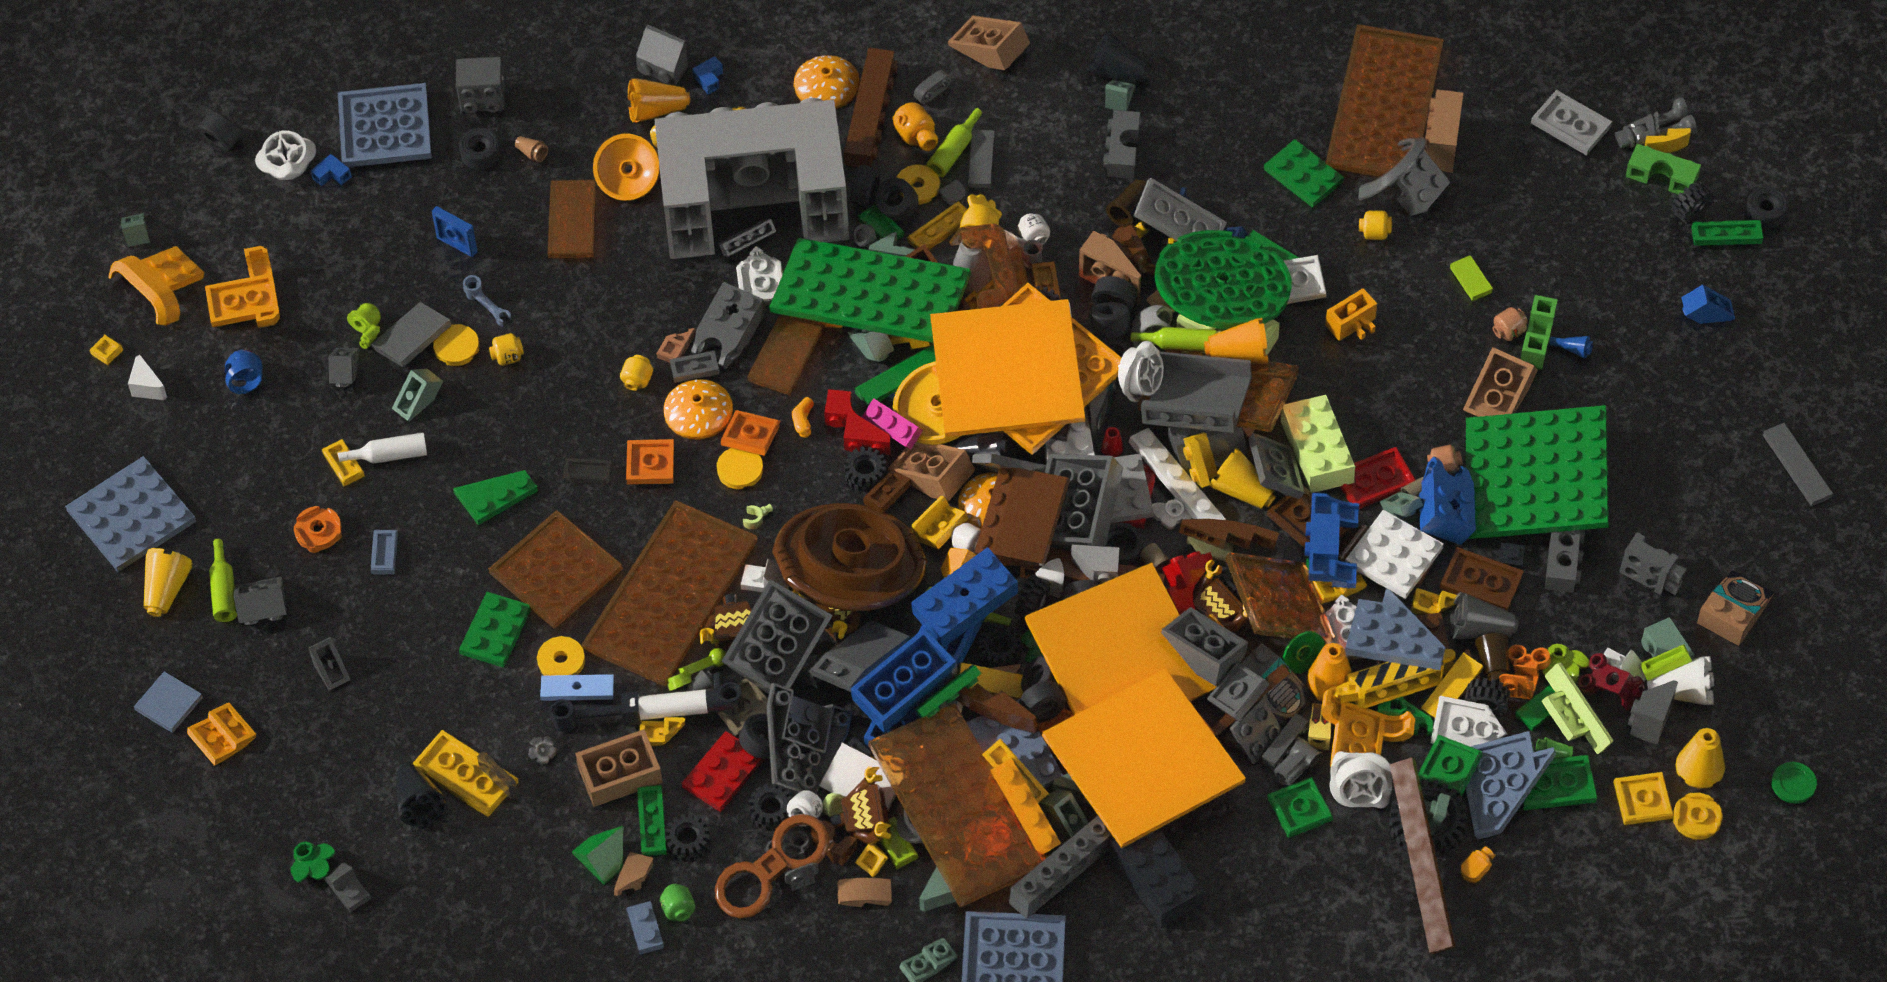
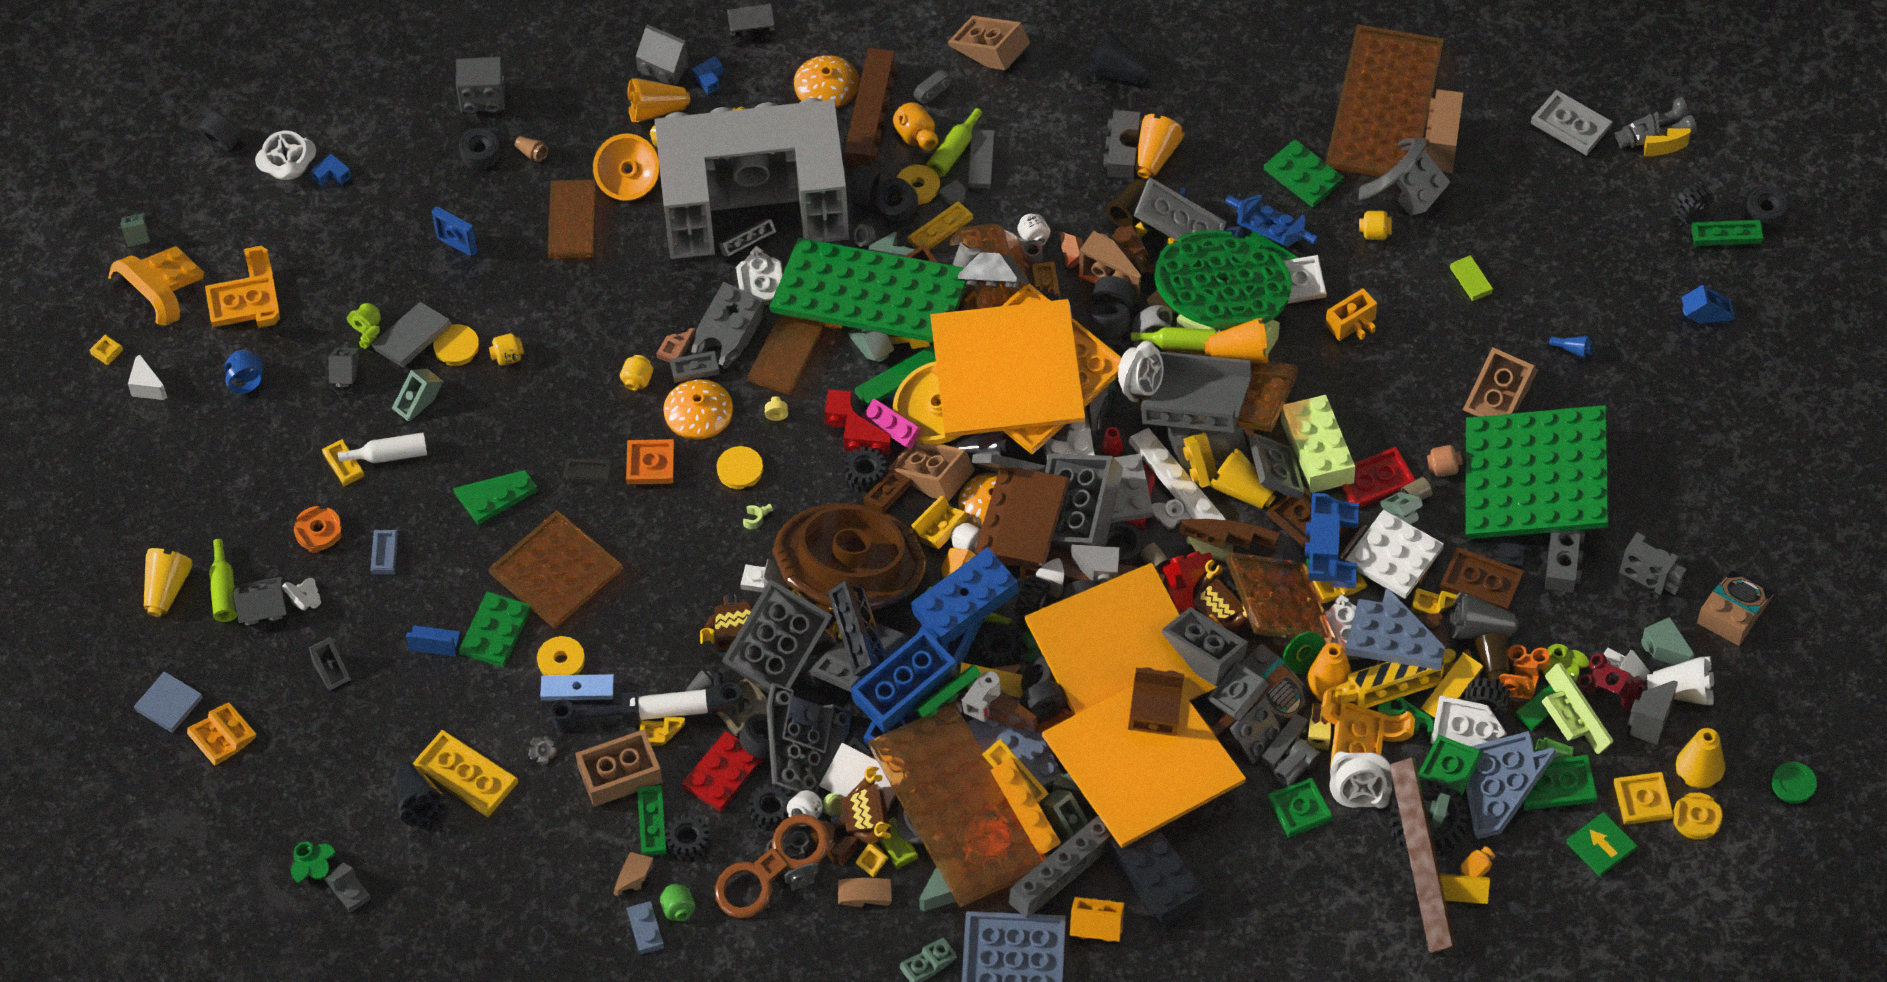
(130, 513): sand blue plate -> none
(304, 594): none -> white animal
(384, 125): sand blue plate -> none
(433, 640): none -> blue panel
(473, 291): sand blue brick -> none
(497, 774): clear smoke tile -> none
(602, 854): green slope -> none
(669, 593): clear orange plate -> none
(715, 658): lime piece -> none
(750, 18): none -> flat silver hinge
(750, 432): orange plate -> none
(776, 409): none -> light yellow tile
(800, 416): light orange arm -> none
(855, 628): none -> black fence
(882, 225): green tile -> none
(980, 212): yellow piece -> none
(981, 694): none -> light grey leg
(993, 270): none -> slope
(1071, 249): none -> nougat tile
(1097, 919): none -> light orange brick
(1118, 95): sand green slope -> none
(1156, 144): none -> light orange cone
(1156, 701): none -> reddish brown panel
(1270, 222): none -> blue plate
(1447, 503): blue brick -> none
(1465, 888): none -> yellow tile
(1510, 324): nougat head -> none
(1539, 331): bright green arch -> none
(1601, 844): none -> green tile
(1649, 161): bright green arch -> none
(1665, 662): lime tile -> none
(1797, 464): dark grey tile -> none

